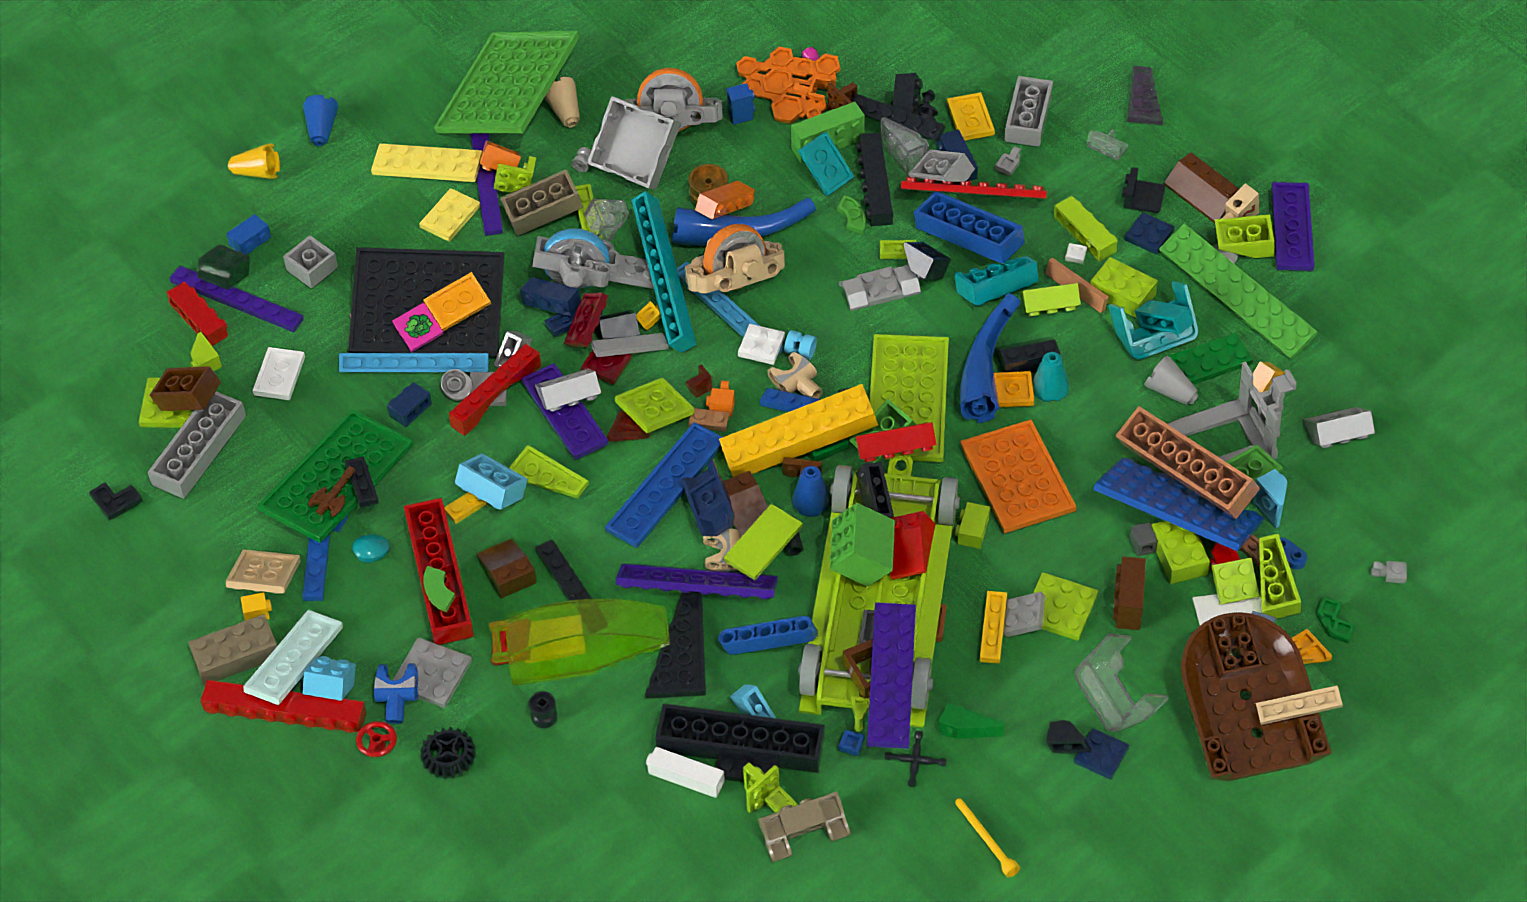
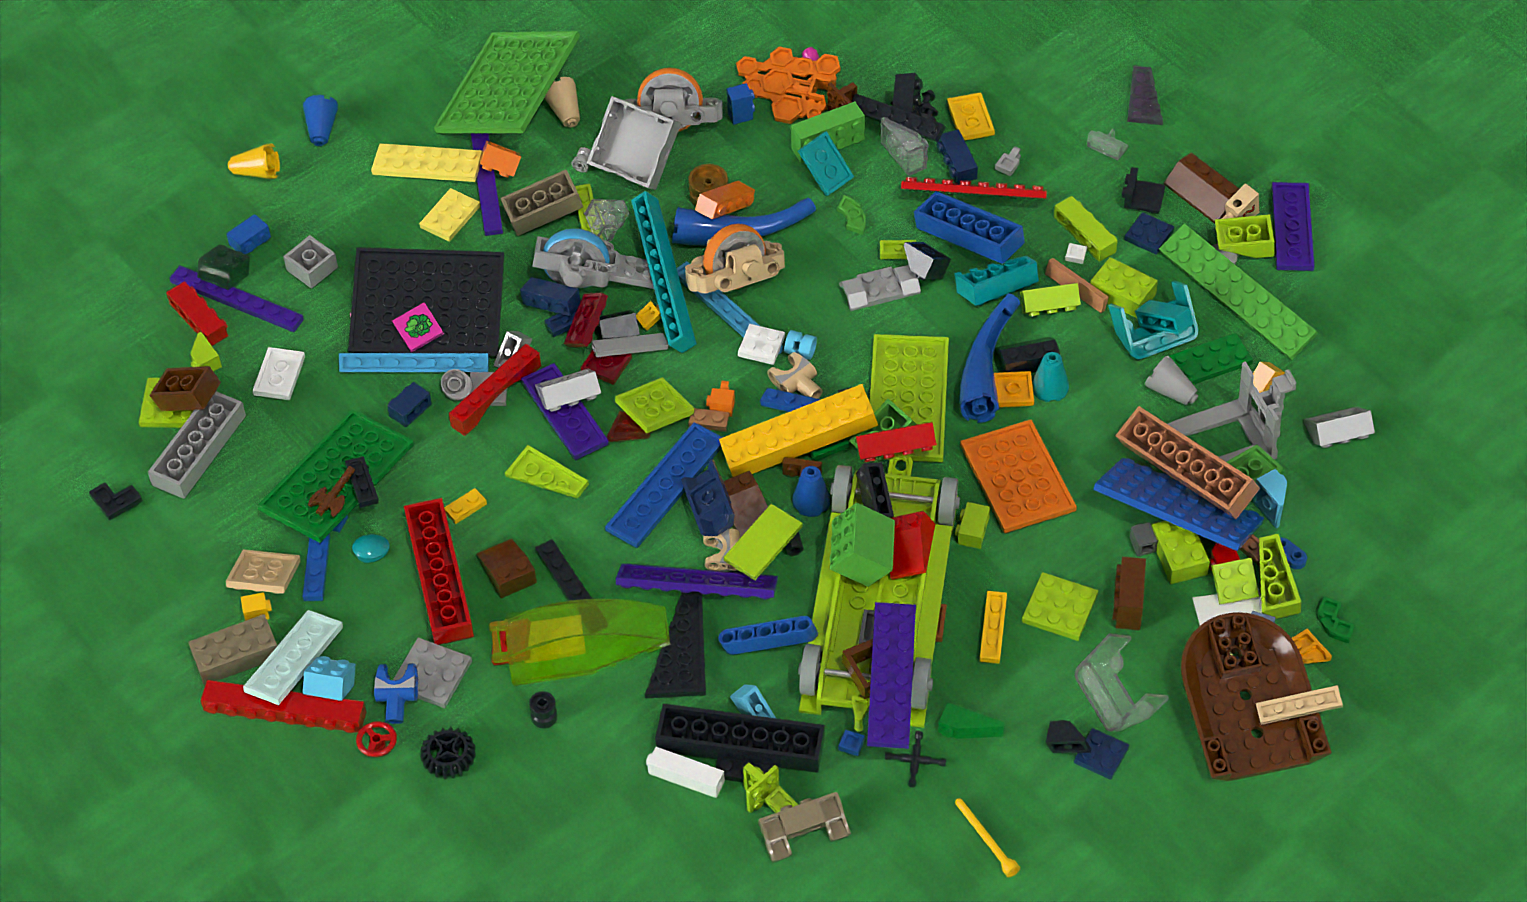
(436, 590): bright green tile -> none
(457, 301): light orange plate -> none
(491, 481): medium azure brick -> none
(514, 178): lime bracket -> none
(701, 383): clear red panel -> none
(875, 179): black brick -> none
(943, 166): light grey slope -> none
(1024, 614): light grey plate -> none
(1028, 111): light grey brick -> none
(1392, 571): light grey plate -> none

